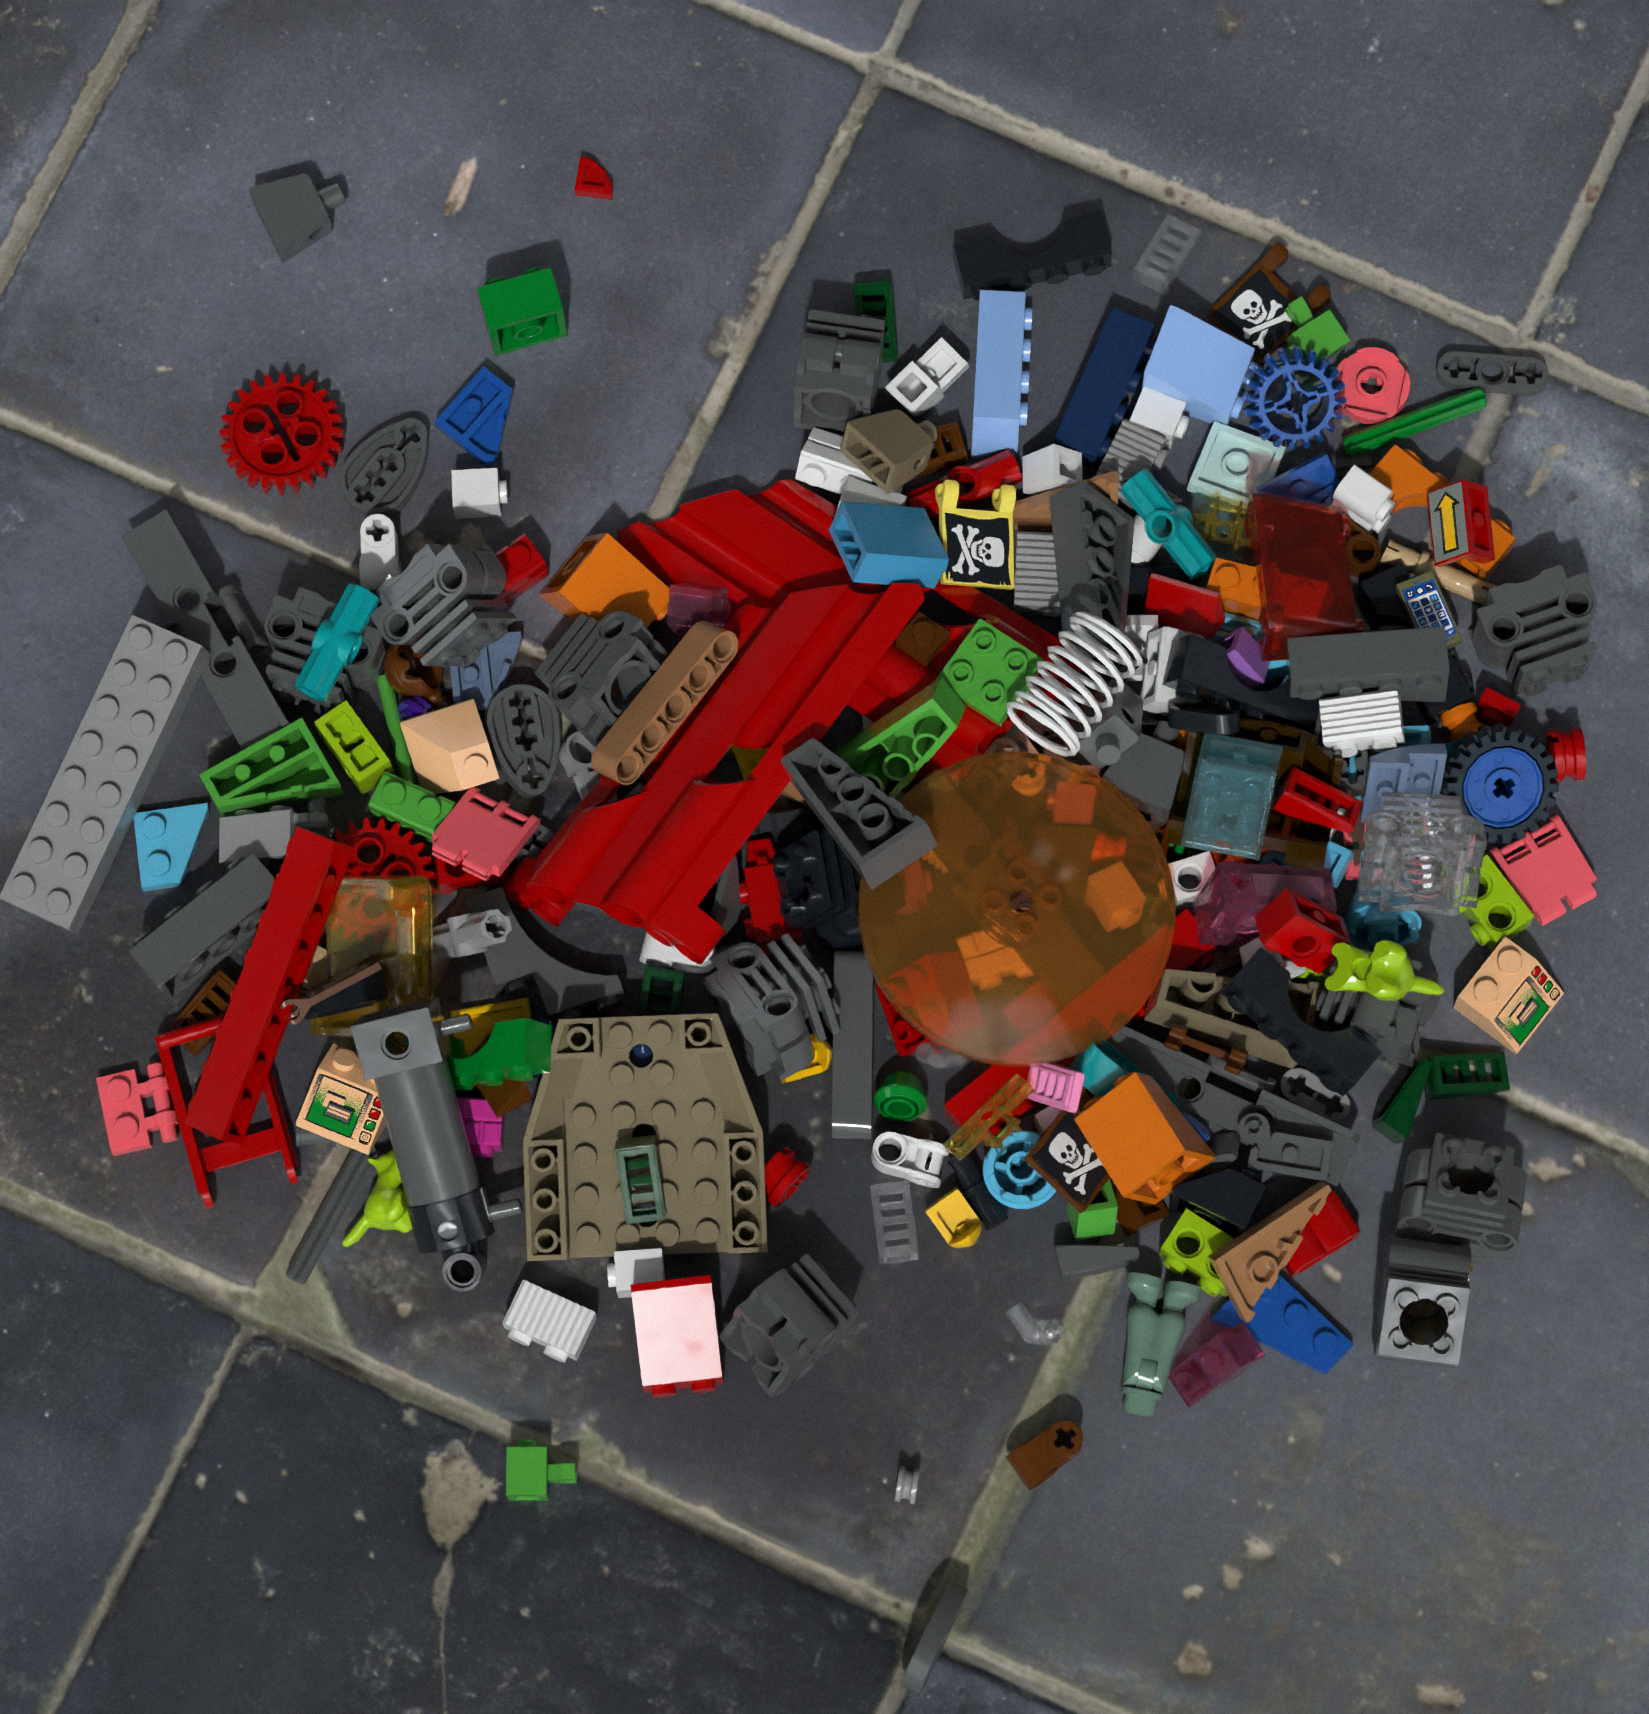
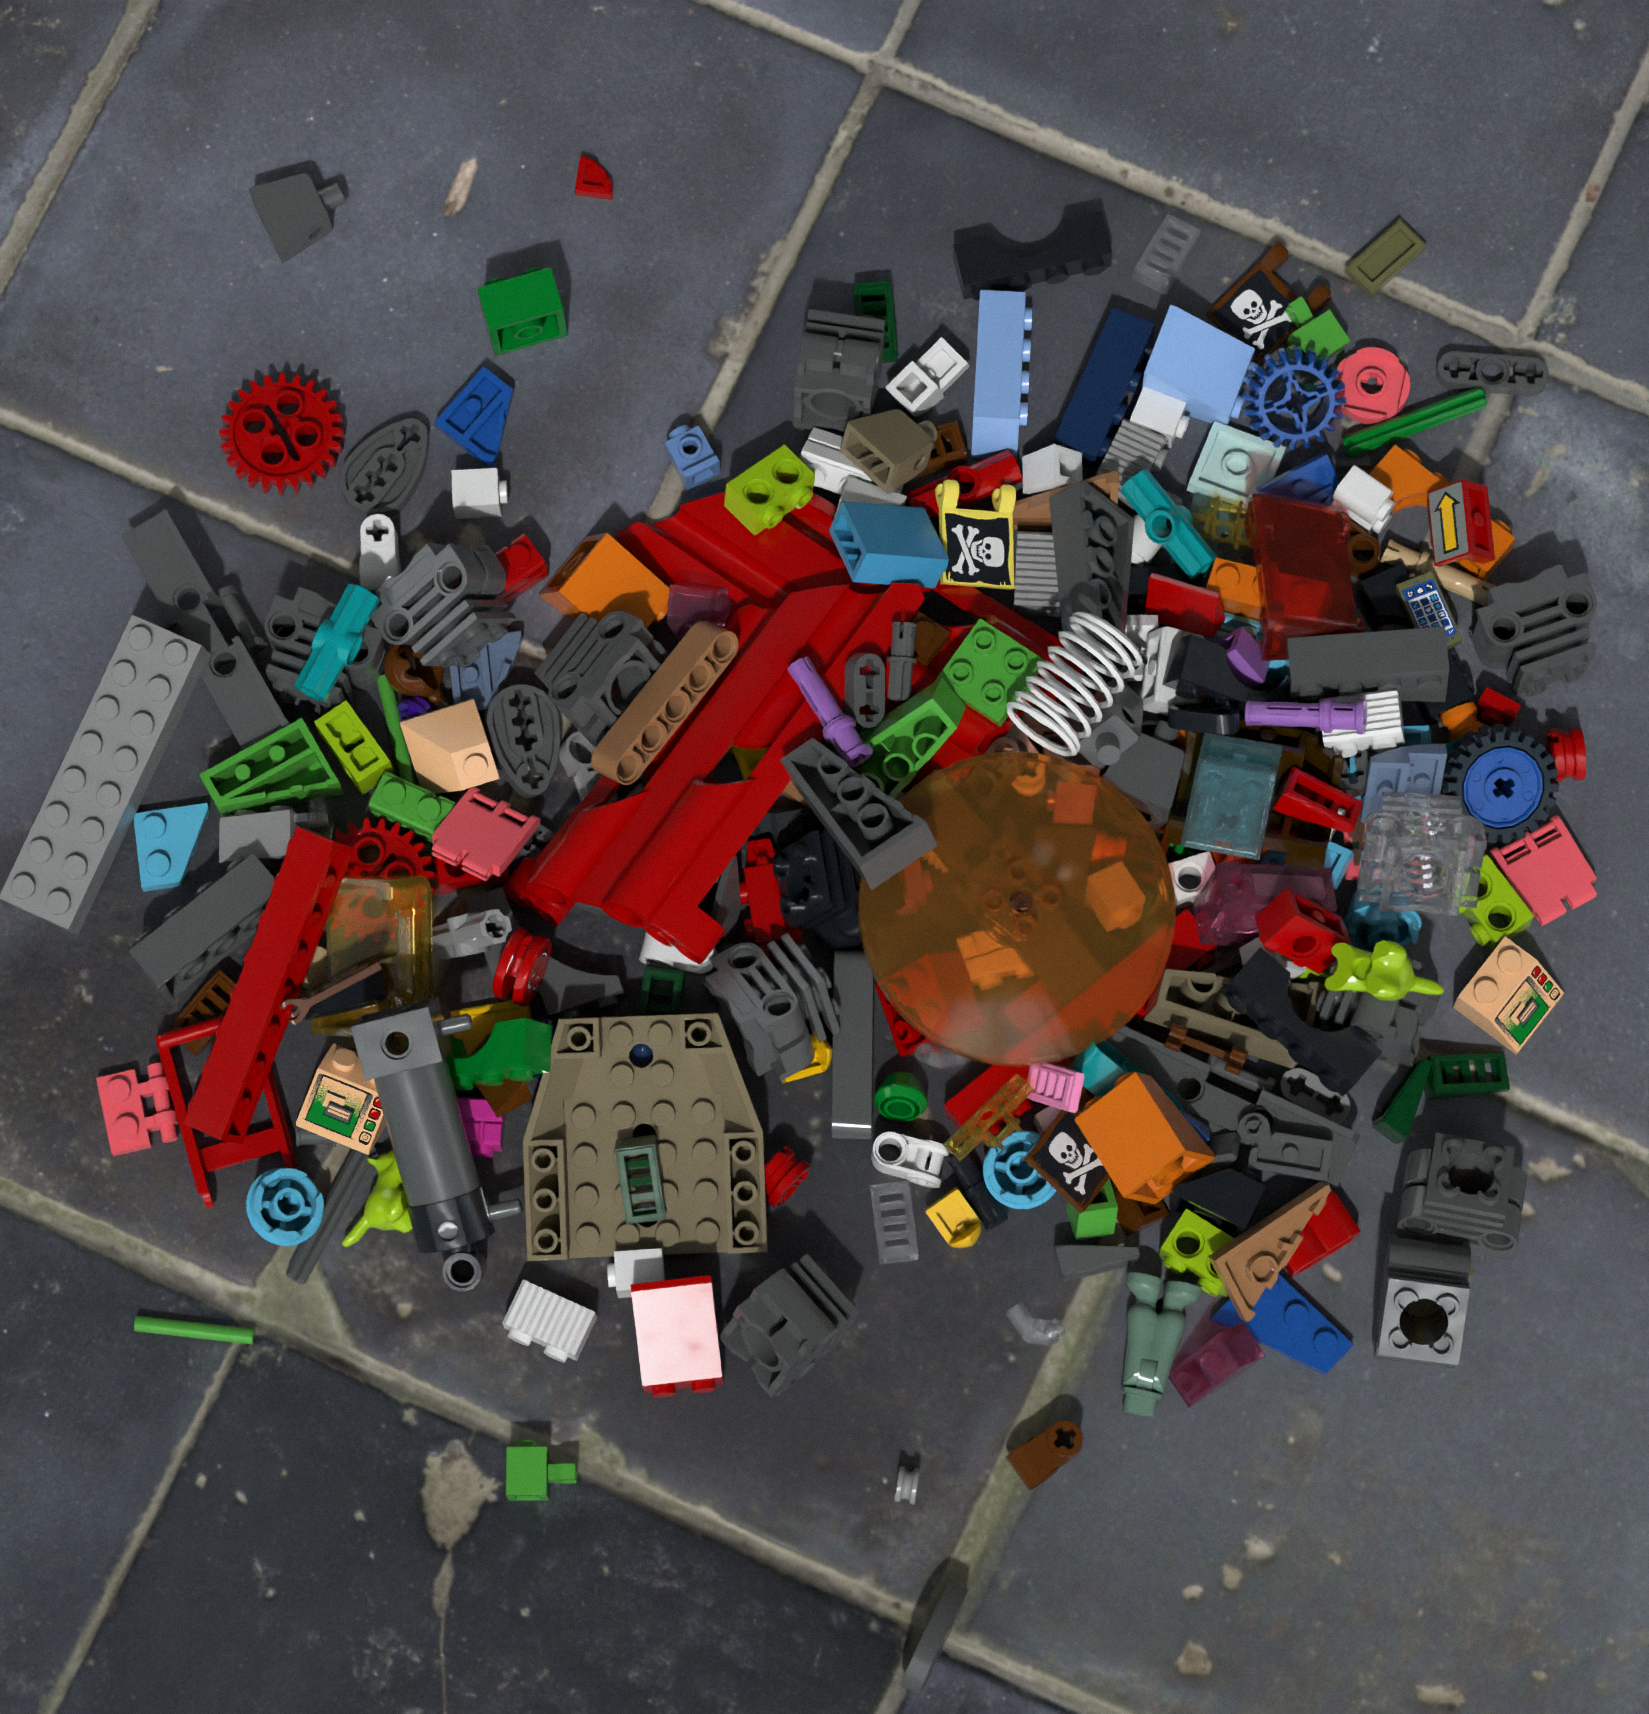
(194, 1330): none -> bright green piece
(284, 1206): none -> medium azure cone
(522, 967): none -> red head
(695, 467): none -> medium blue brick
(766, 485): none -> lime brick
(837, 727): none -> medium lavender pin
(865, 689): none -> dark grey beam
(901, 661): none -> dark grey axle
(1325, 715): none -> medium lavender pin
(1385, 258): none -> olive tile

